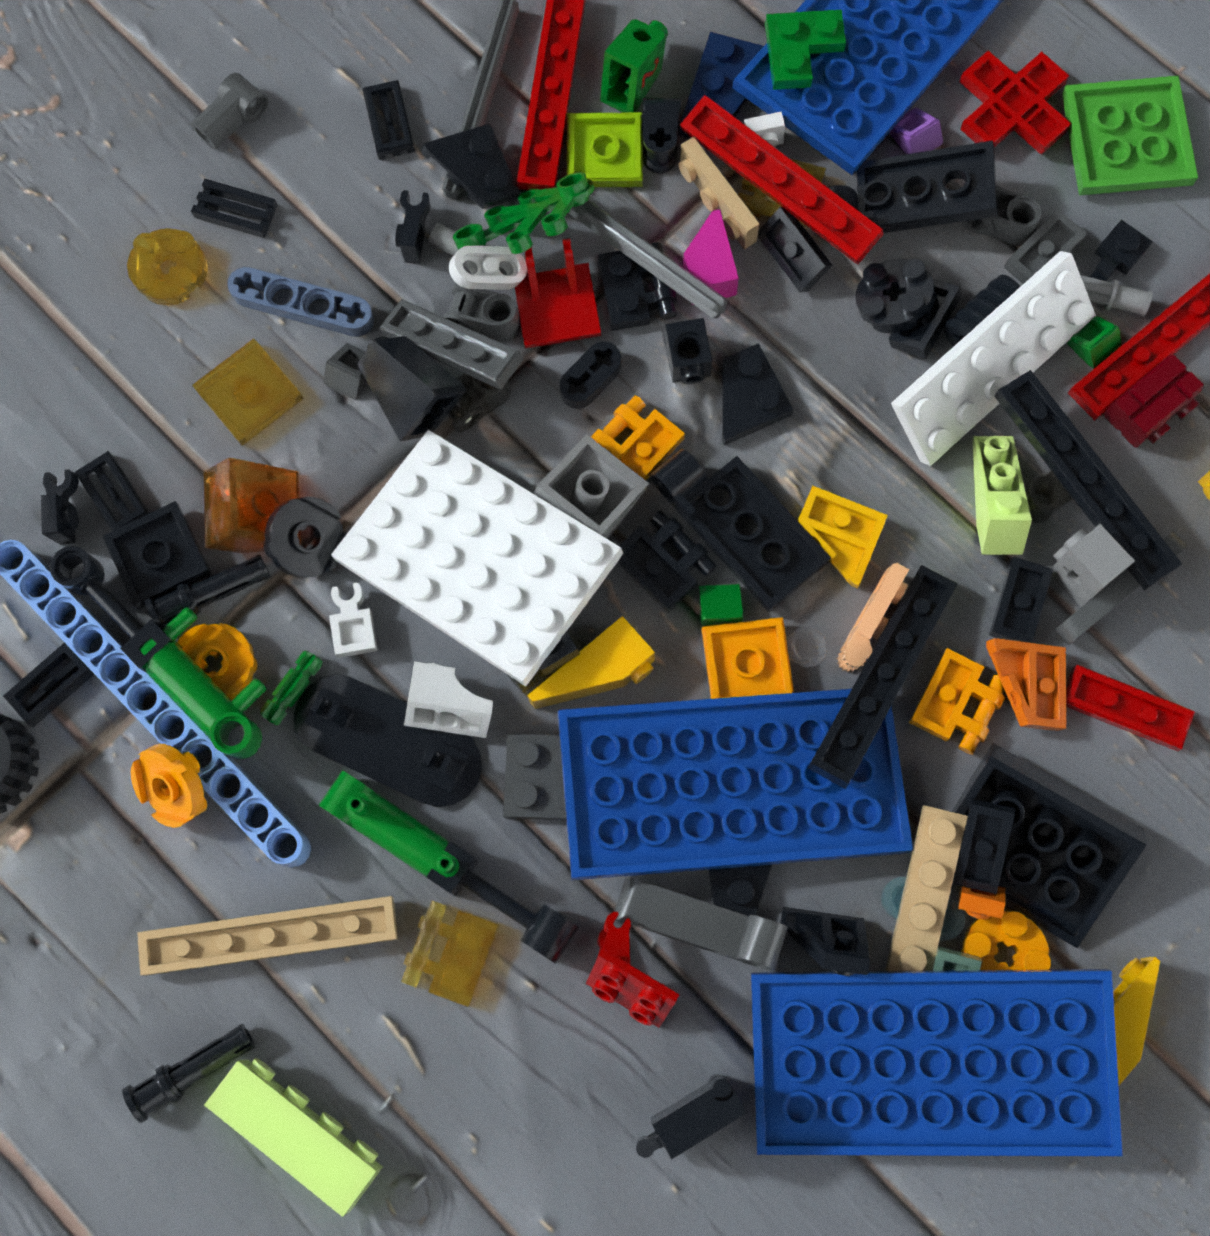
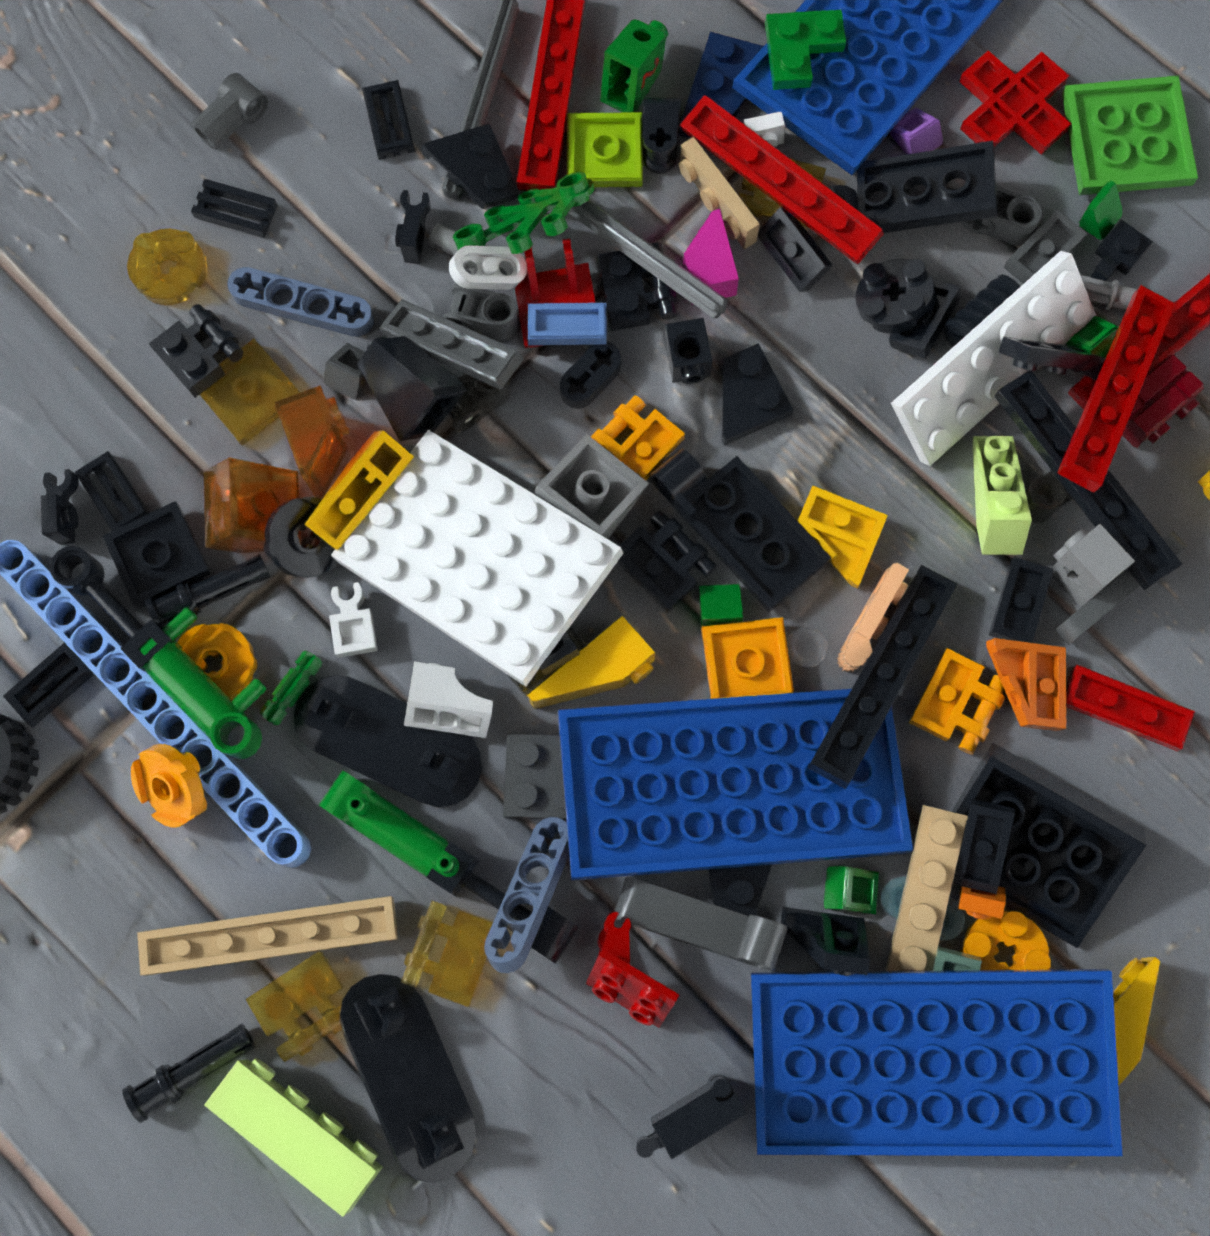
(188, 359): none -> black plate
(293, 995): none -> clear yellow plate
(315, 436): none -> clear orange slope
(358, 488): none -> yellow slope
(408, 1077): none -> black piece
(534, 894): none -> sand blue beam
(567, 324): none -> medium blue tile
(851, 889): none -> green slope
(1052, 357): none -> black plate
(1102, 212): none -> green slope
(1116, 389): none -> red plate

